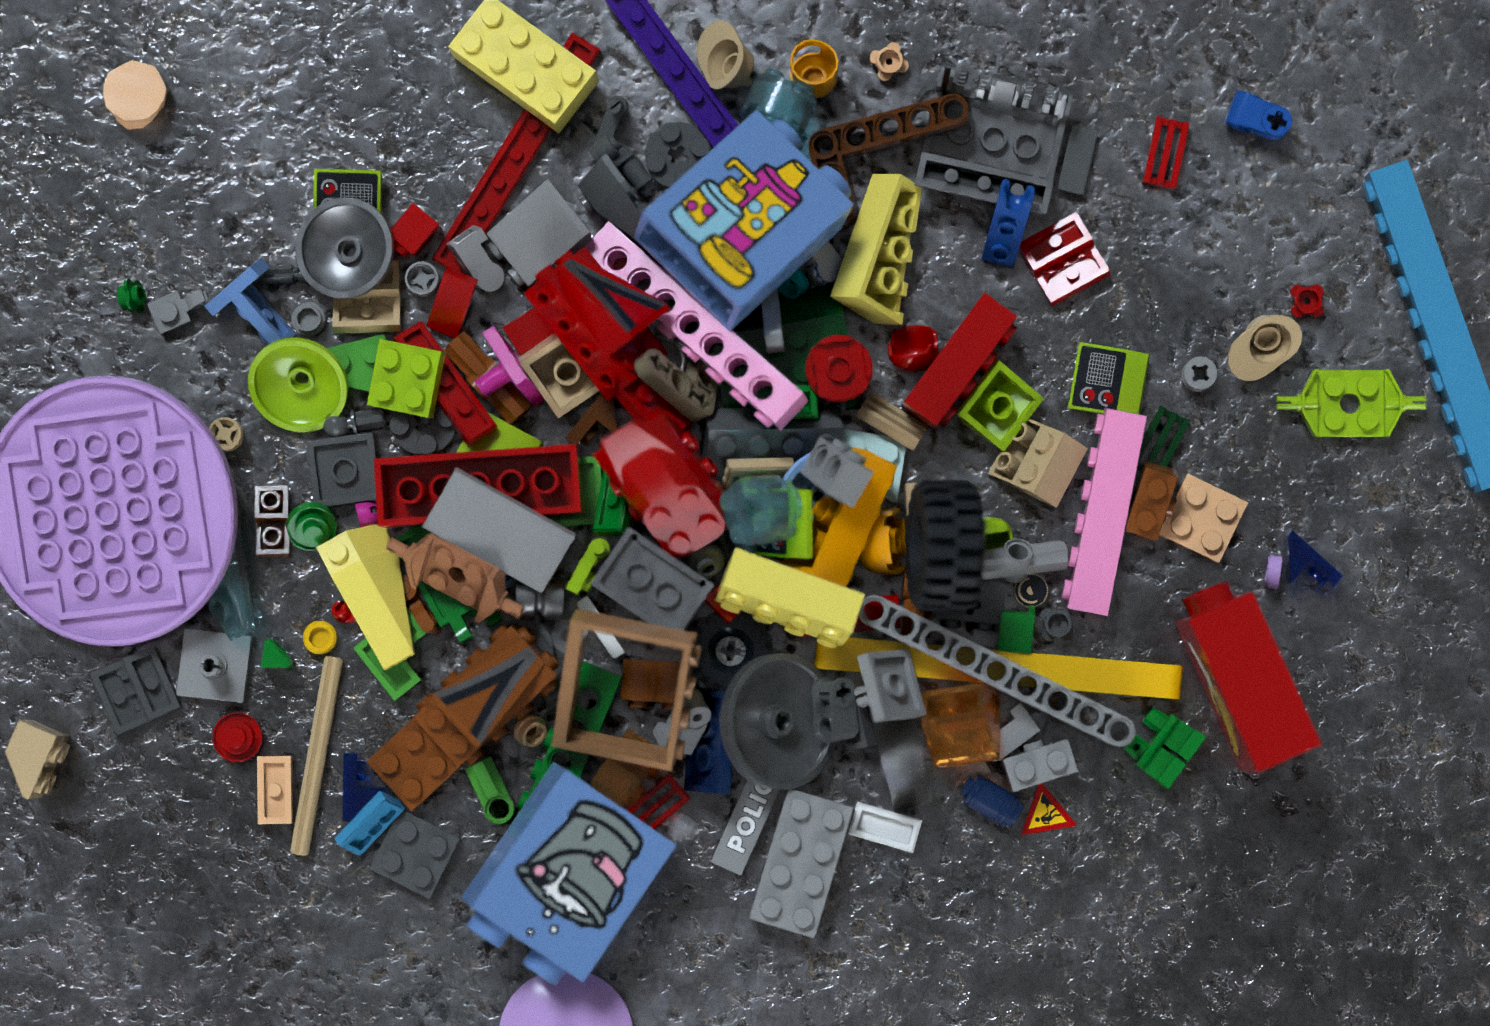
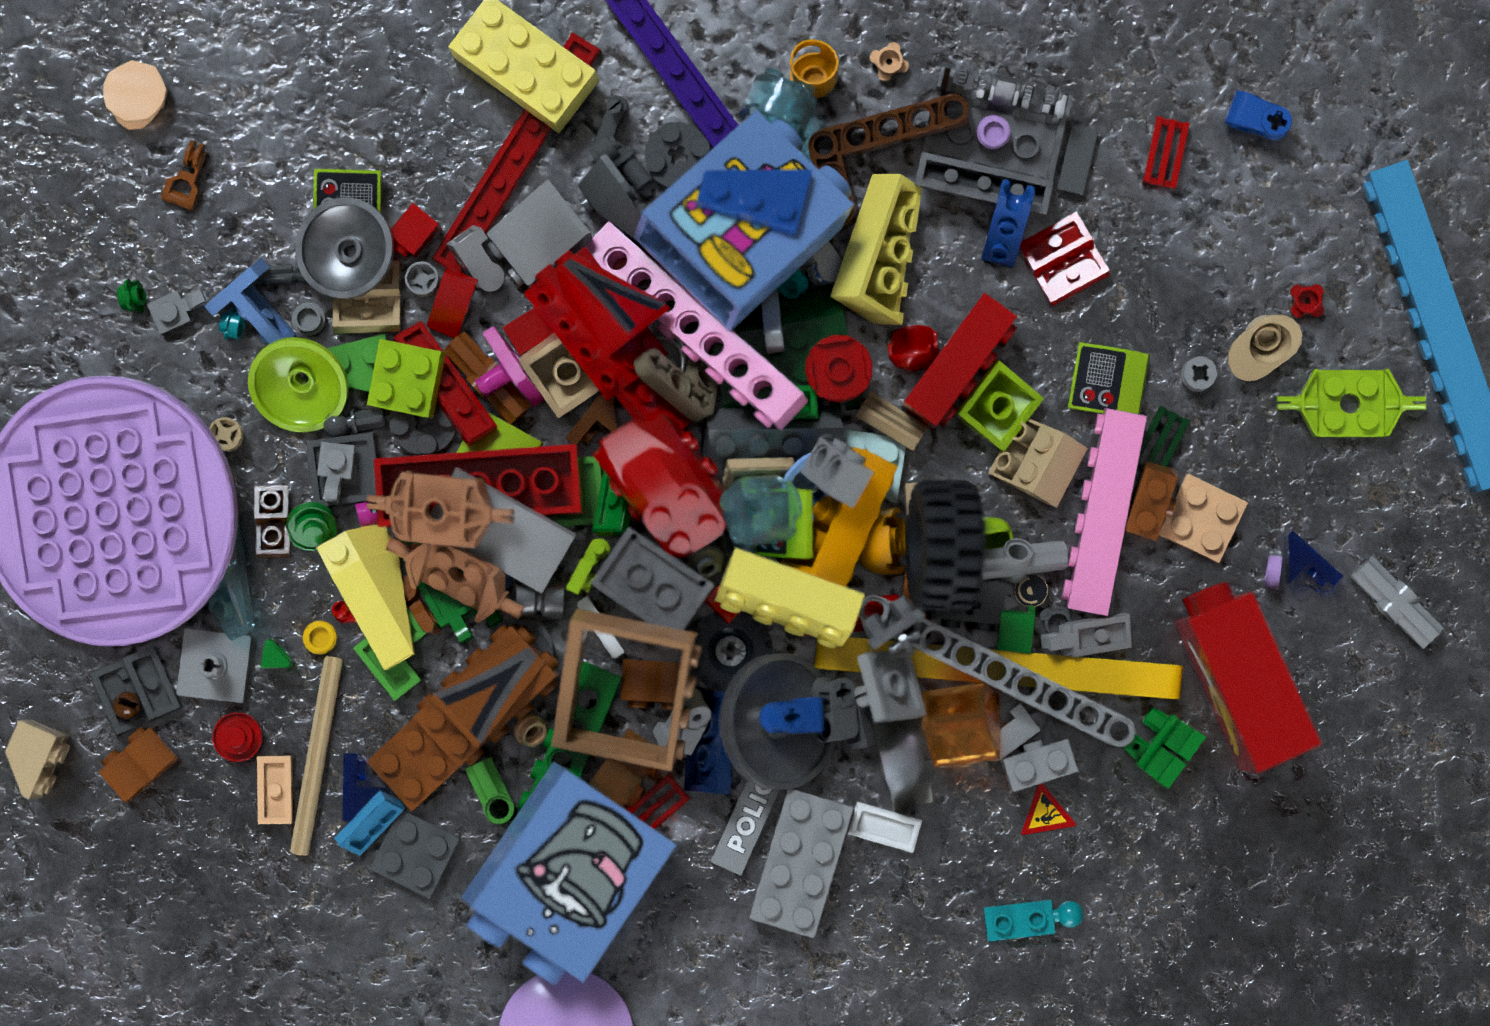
(126, 712): none -> reddish brown hinge
(138, 763): none -> dark orange brick
(196, 156): none -> dark orange piece
(232, 324): none -> teal plate
(335, 464): none -> light grey plate
(464, 502): none -> nougat plate
(724, 57): tan piece -> none
(756, 196): none -> blue wing
(794, 716): none -> blue piece
(906, 616): none -> flat silver hips
(991, 800): dark blue head -> none
(993, 132): none -> lavender tile
(1029, 919): none -> teal plate
(1090, 636): none -> light grey hinge
(1397, 602): none -> light grey piece

